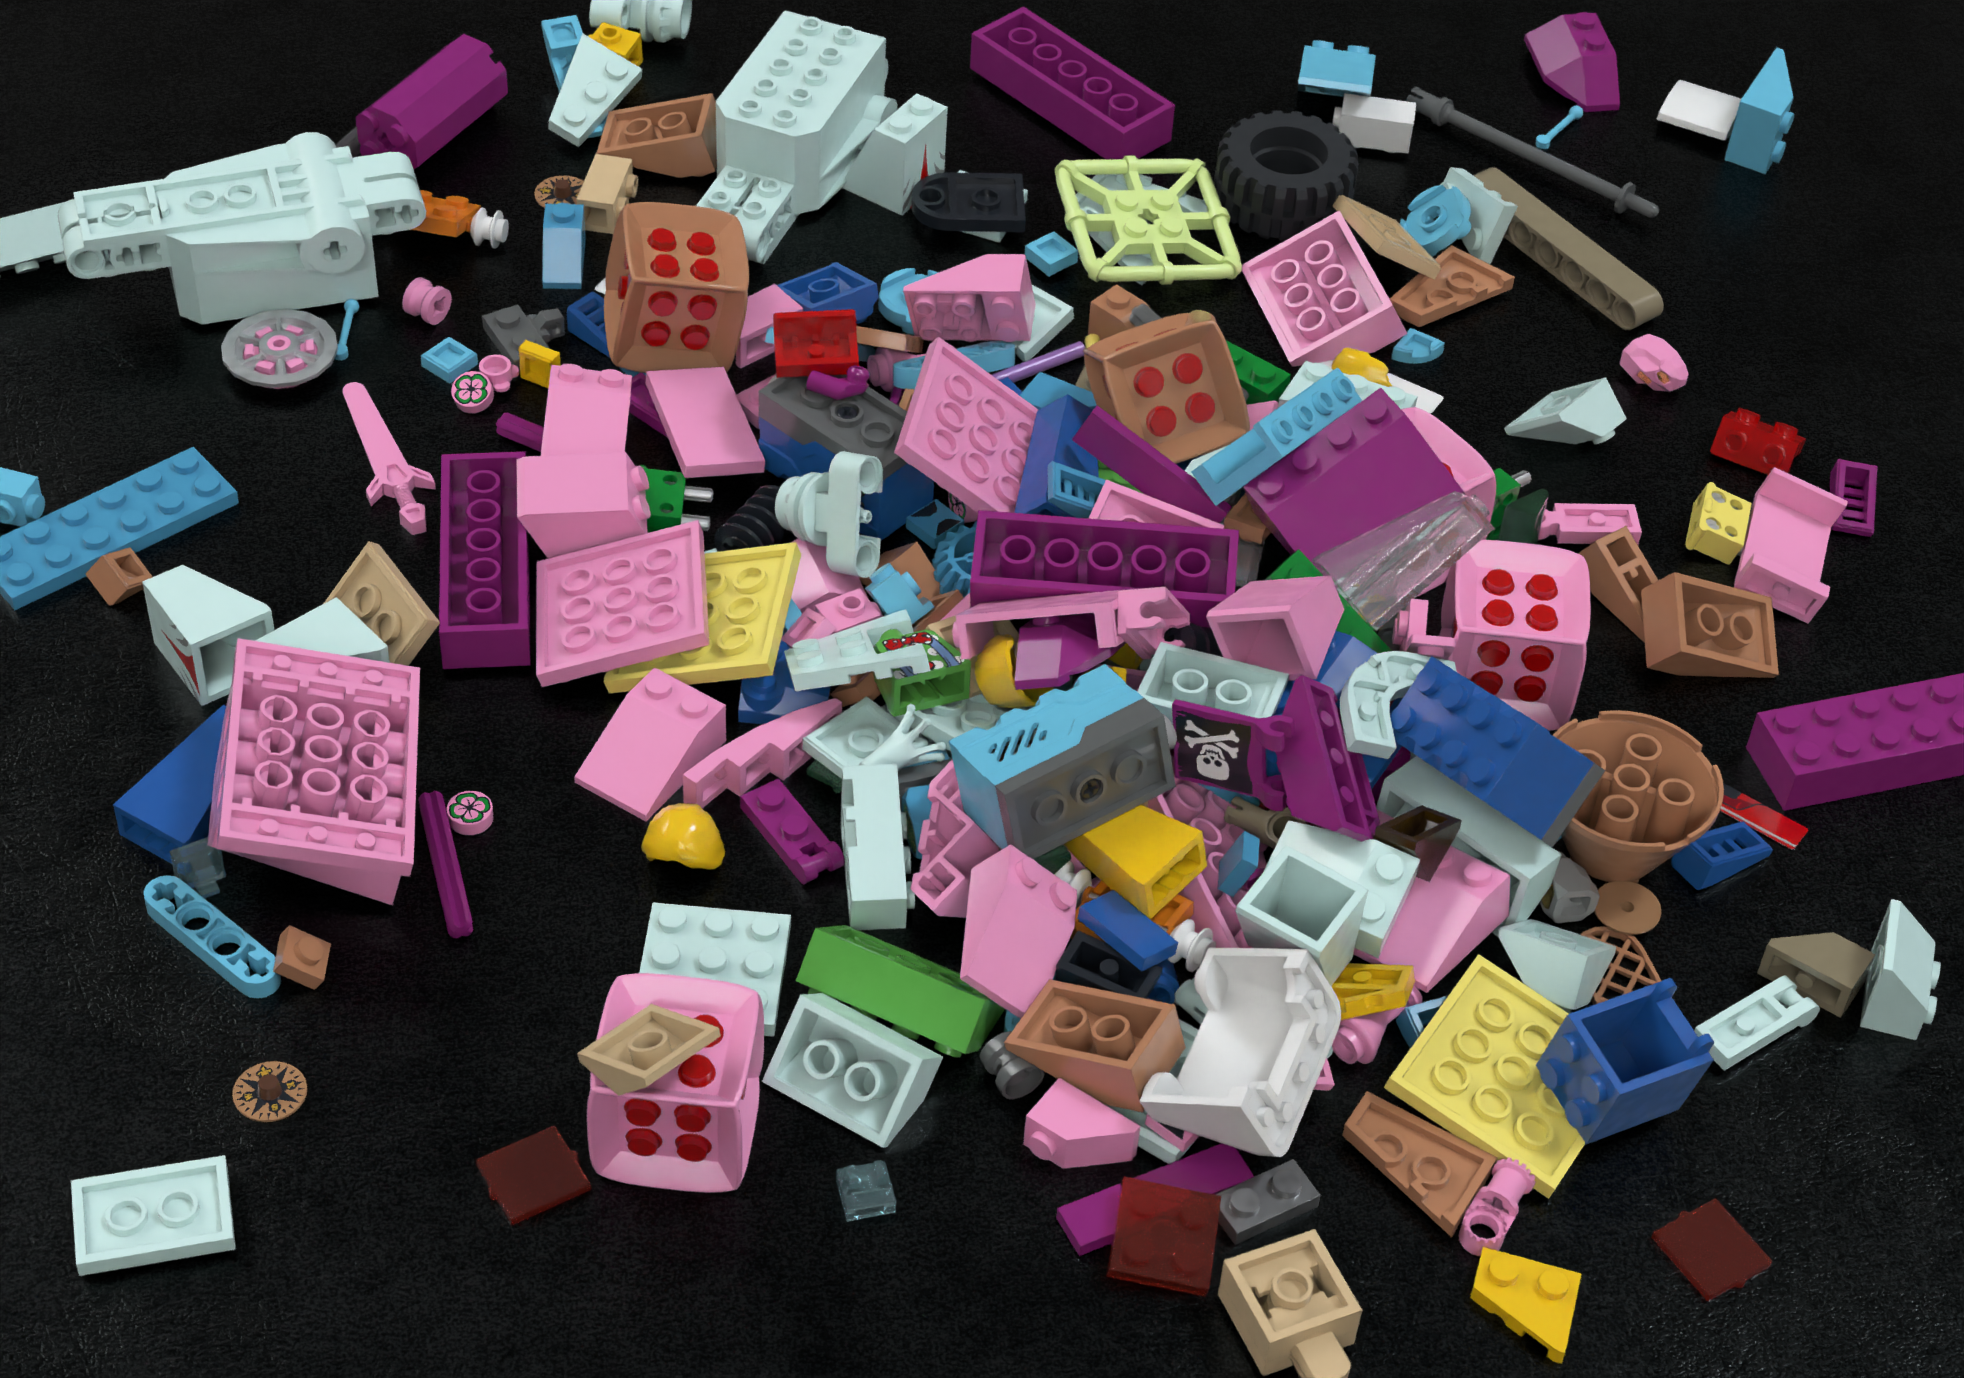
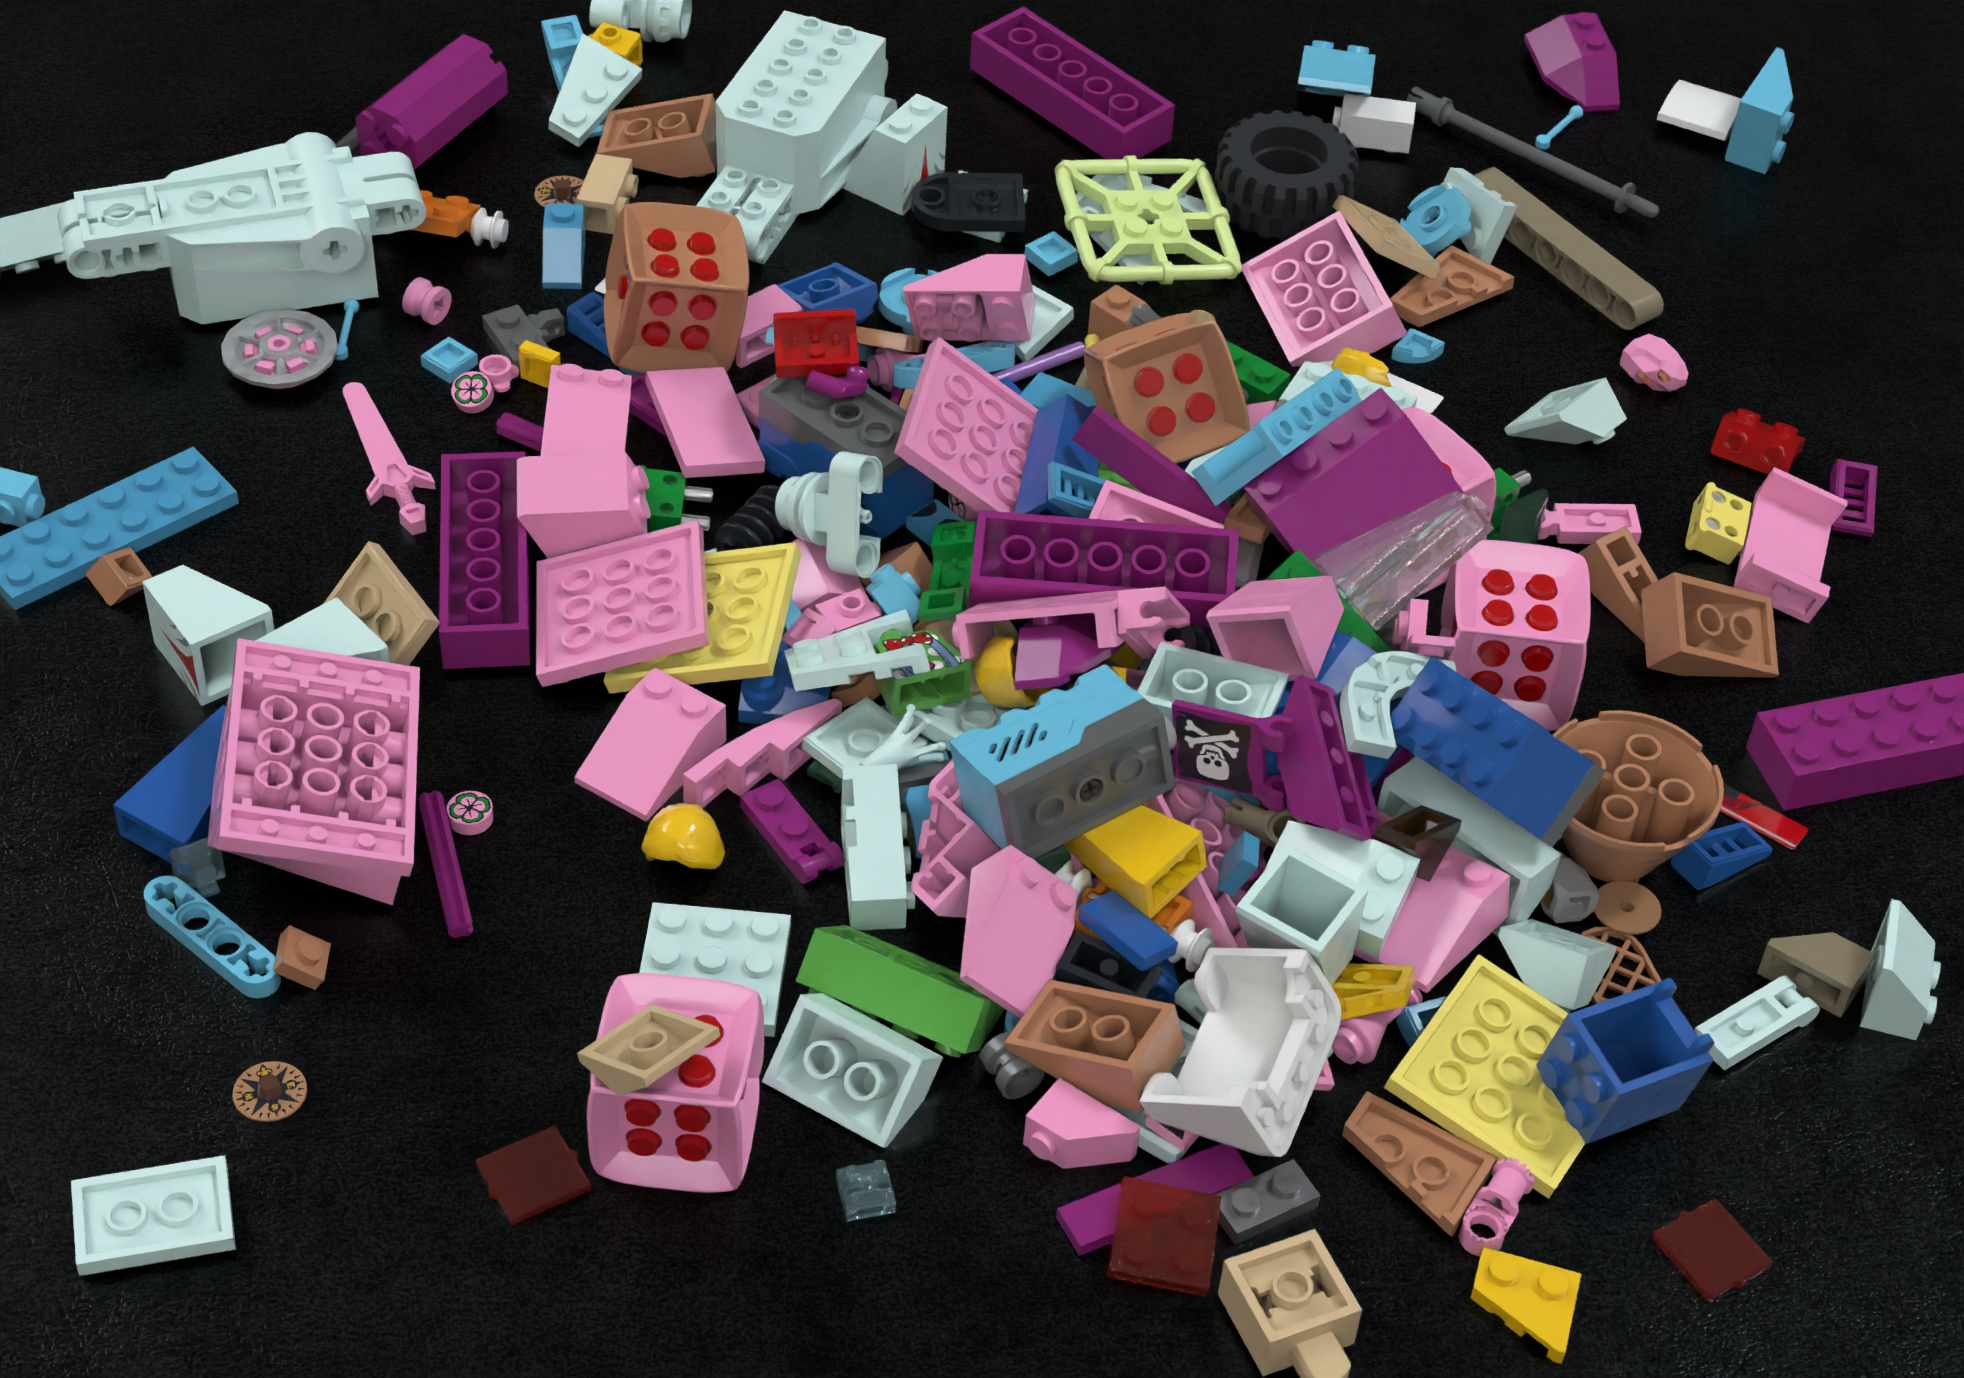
(951, 572): none -> green slope

